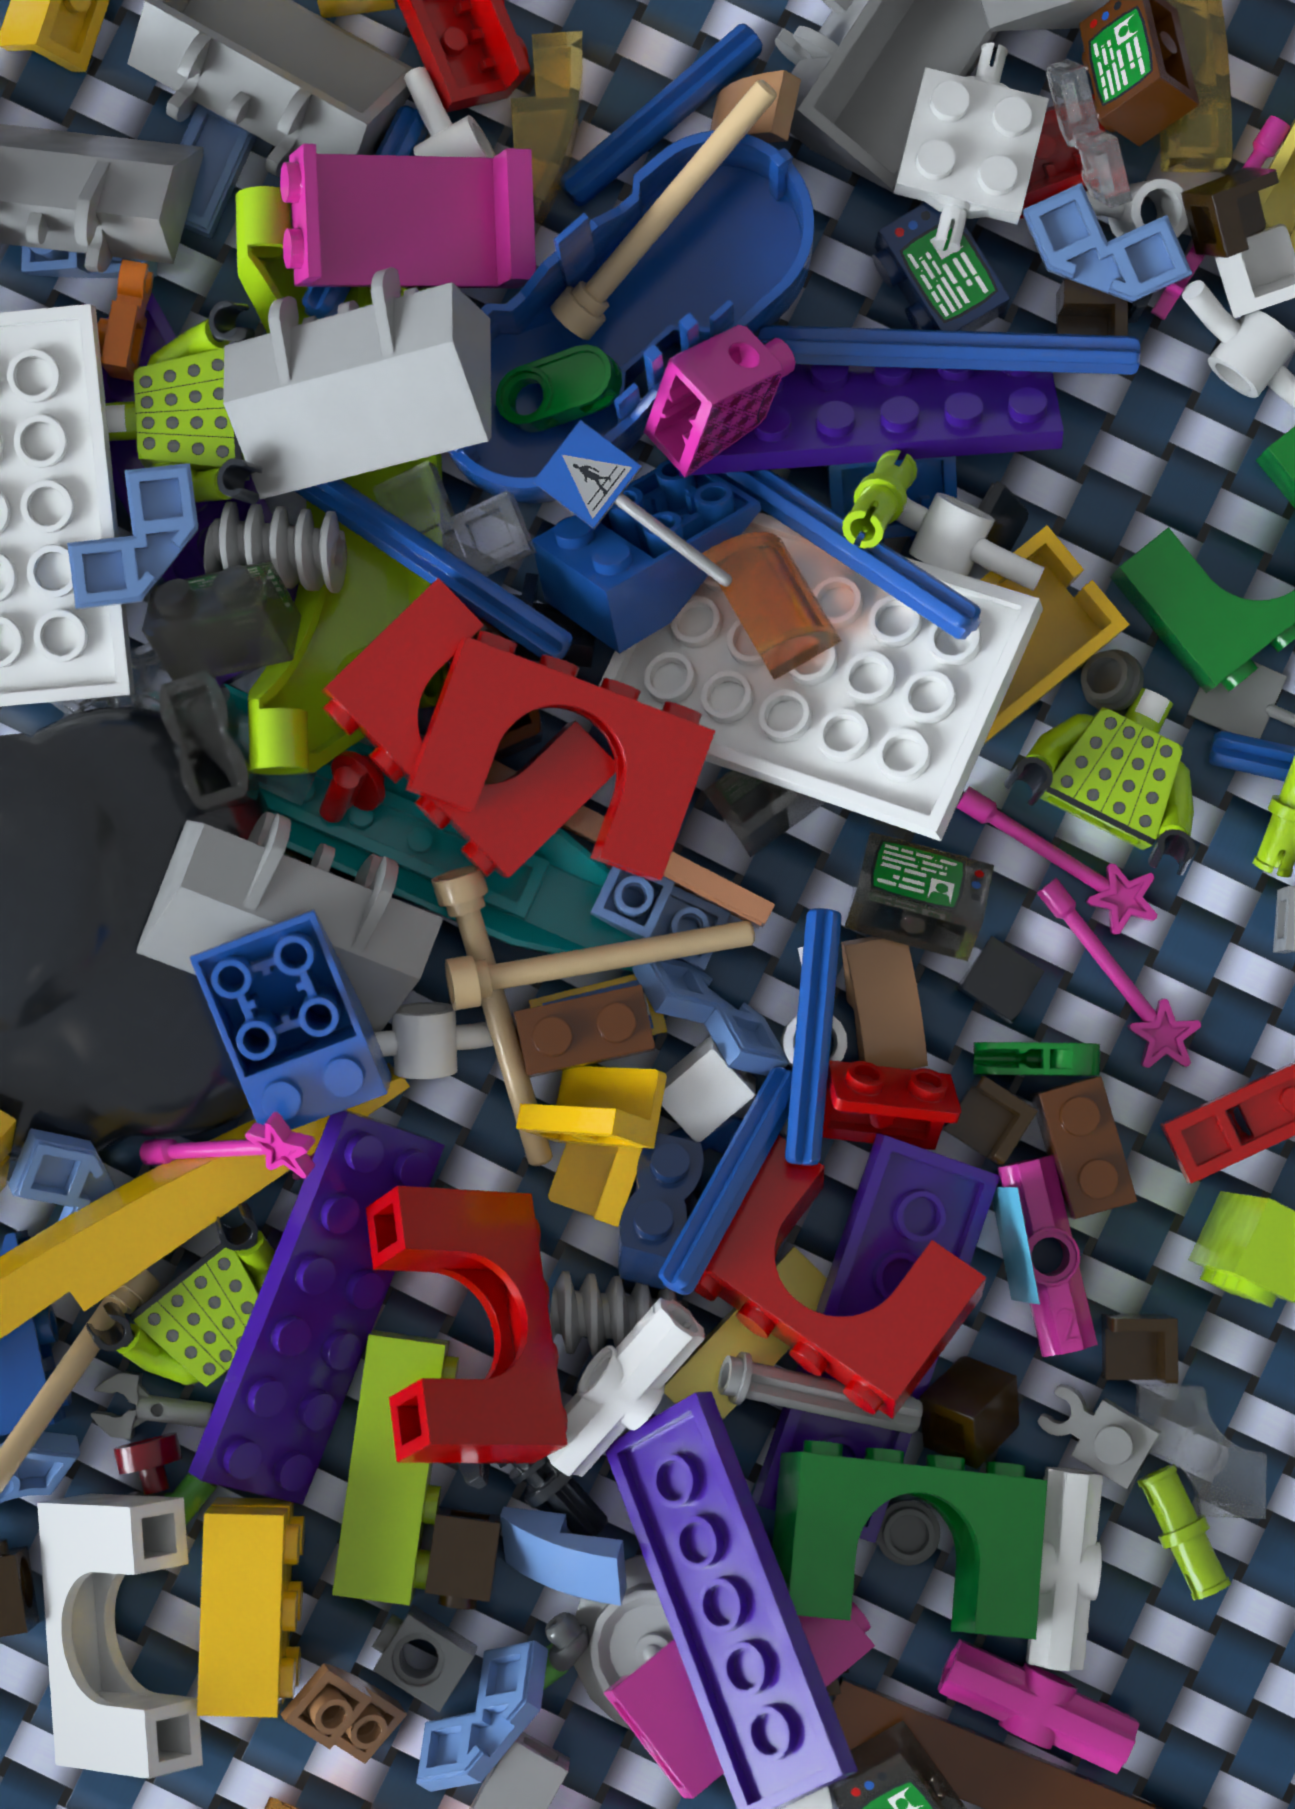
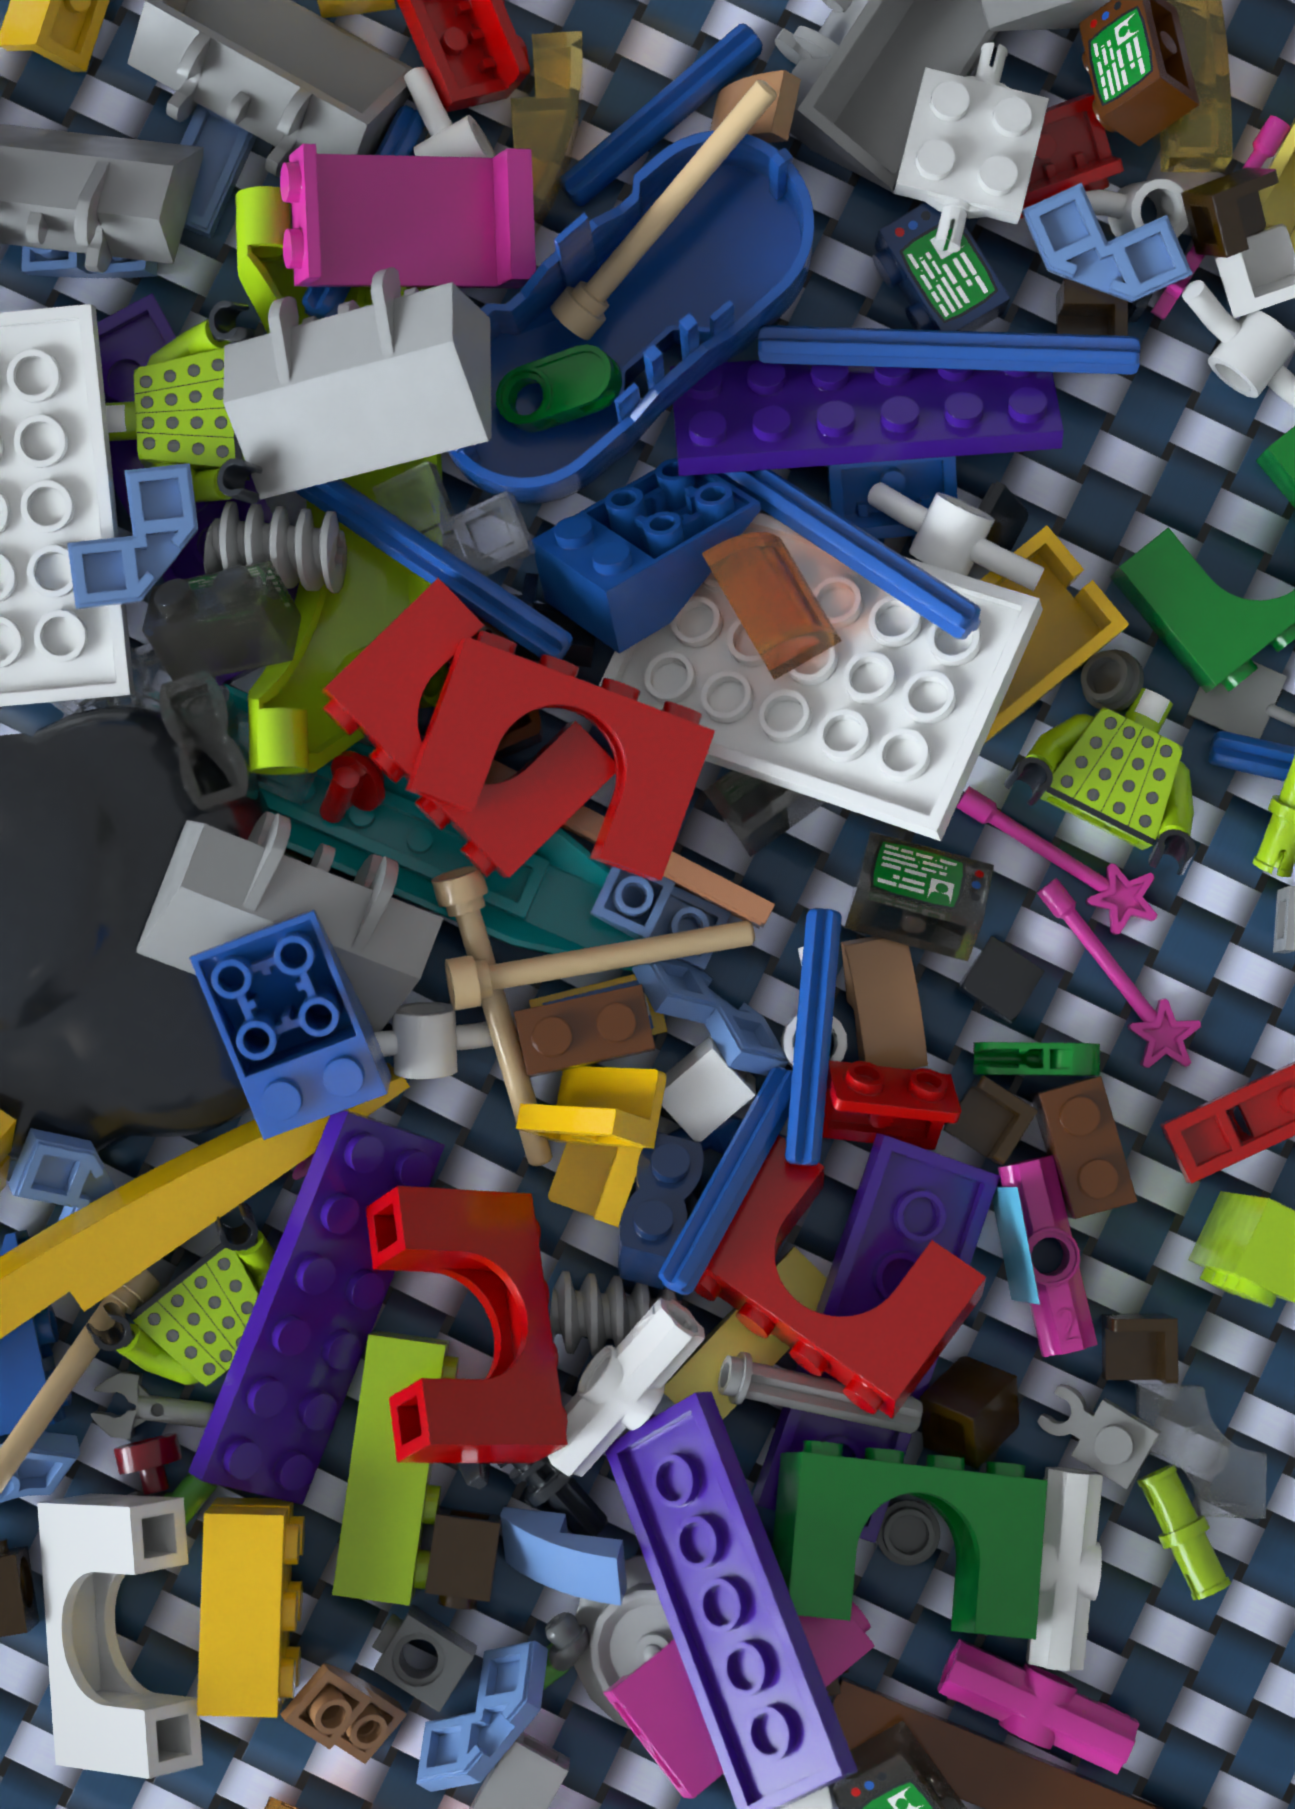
(124, 331): orange plate -> none
(271, 1139): dark pink piece -> none
(590, 478): piece -> none
(715, 395): dark pink torso -> none
(880, 499): lime pin -> none
(1077, 119): clear tile -> none

